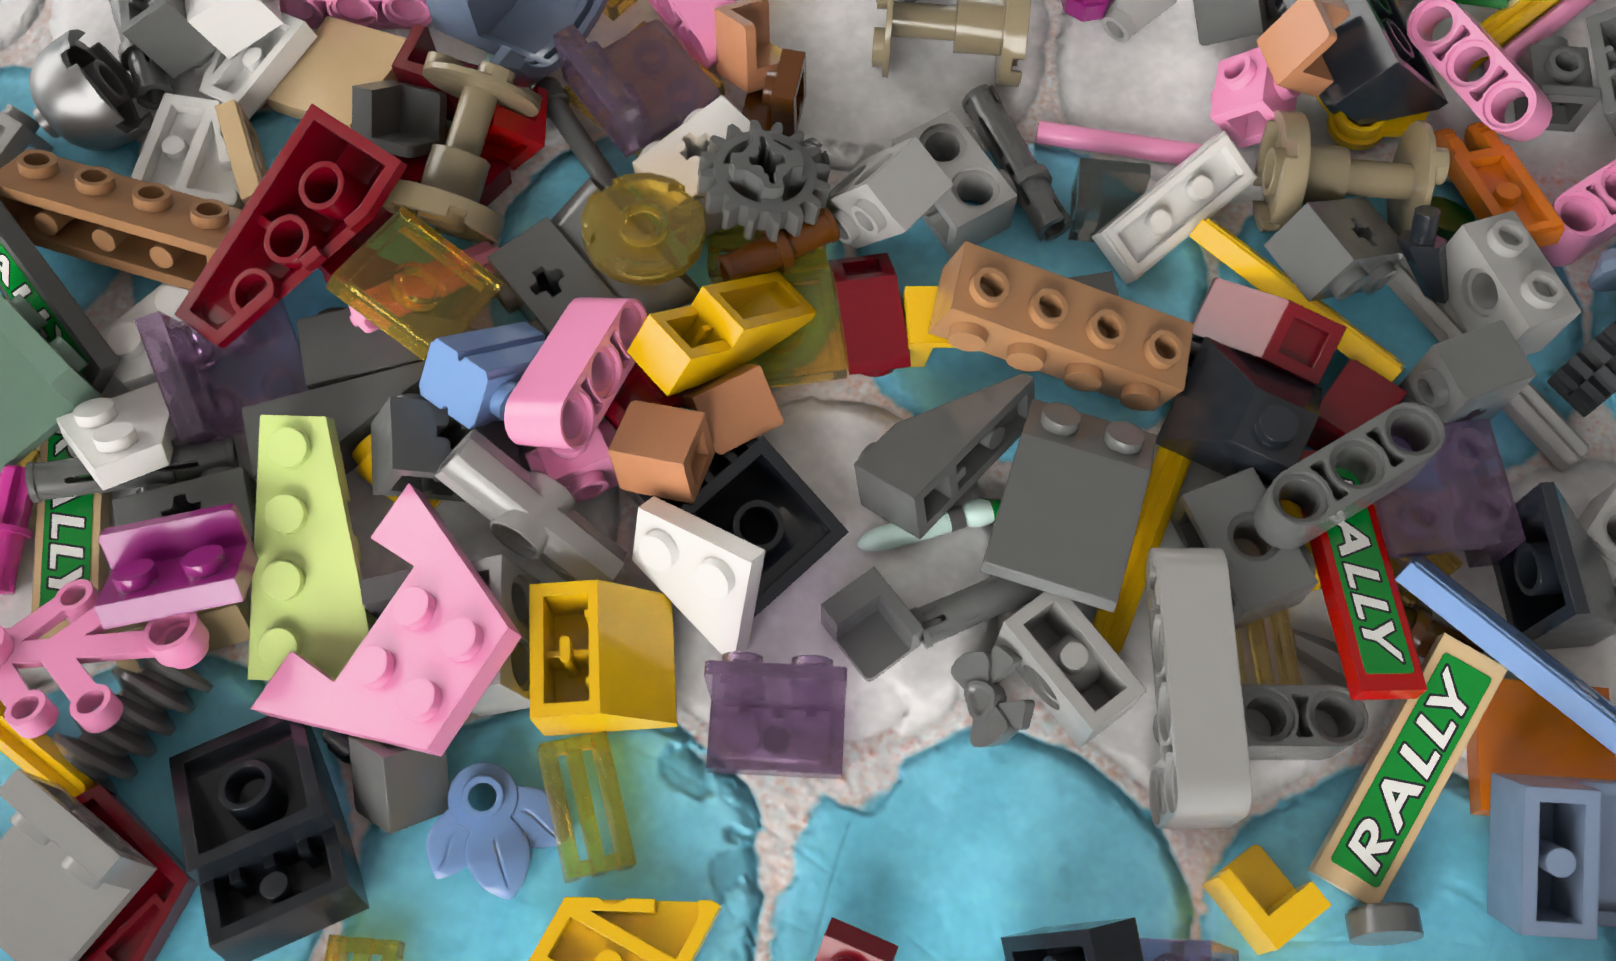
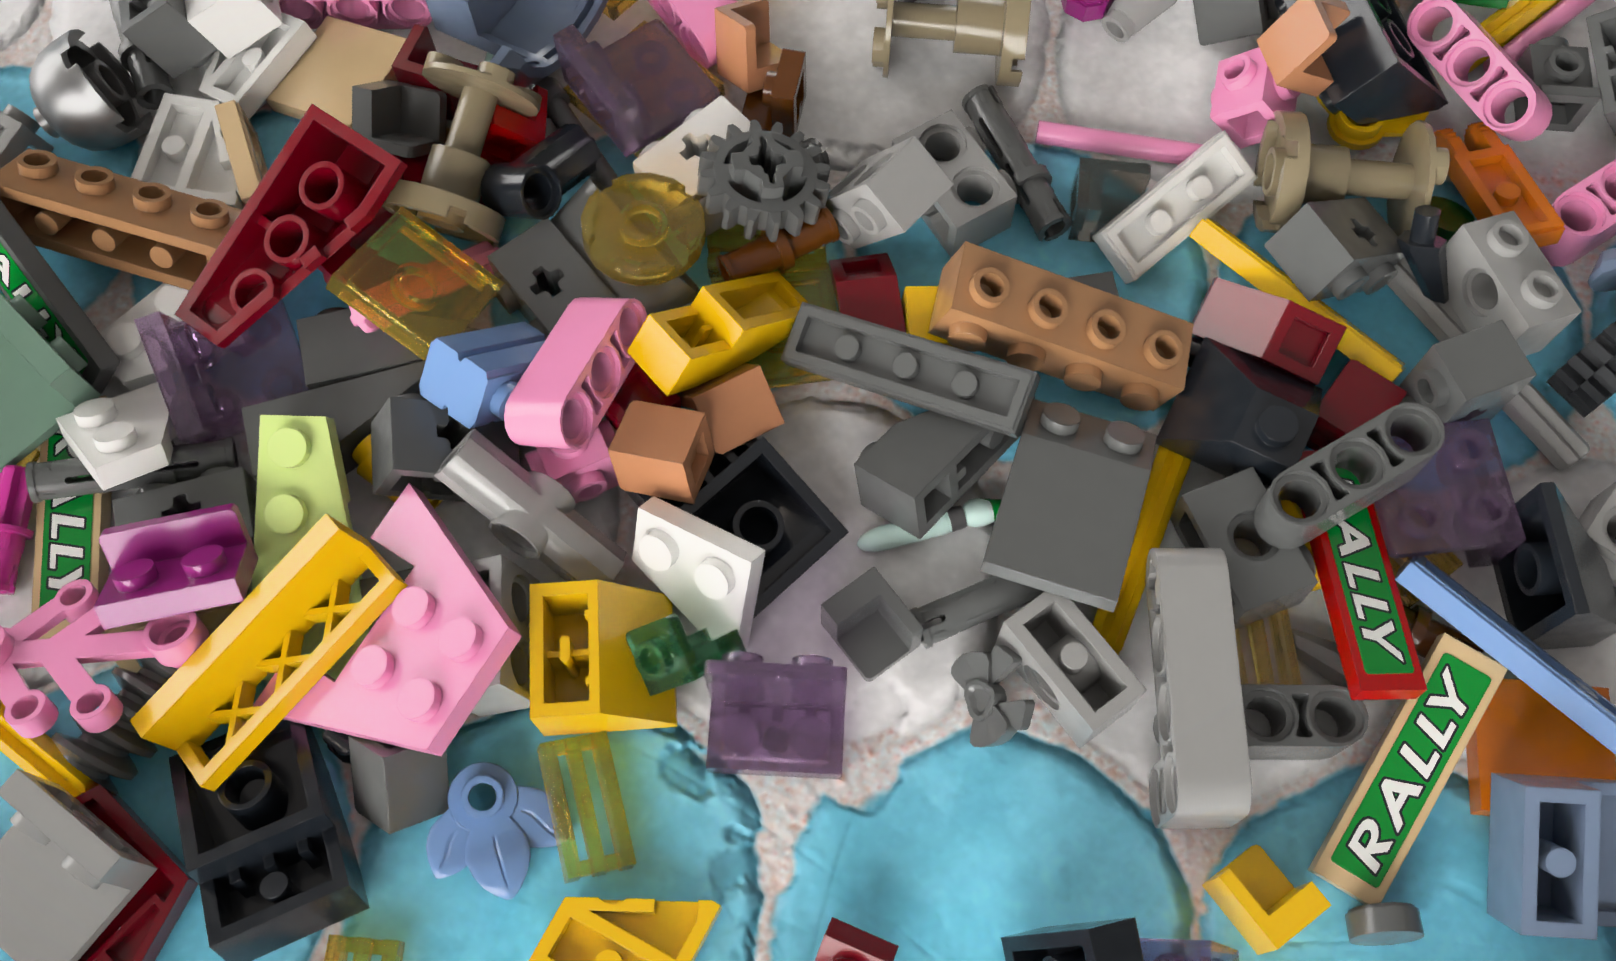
(267, 638): none -> yellow fence
(539, 177): none -> black piece
(671, 657): none -> clear green bracket
(911, 369): none -> dark grey tile

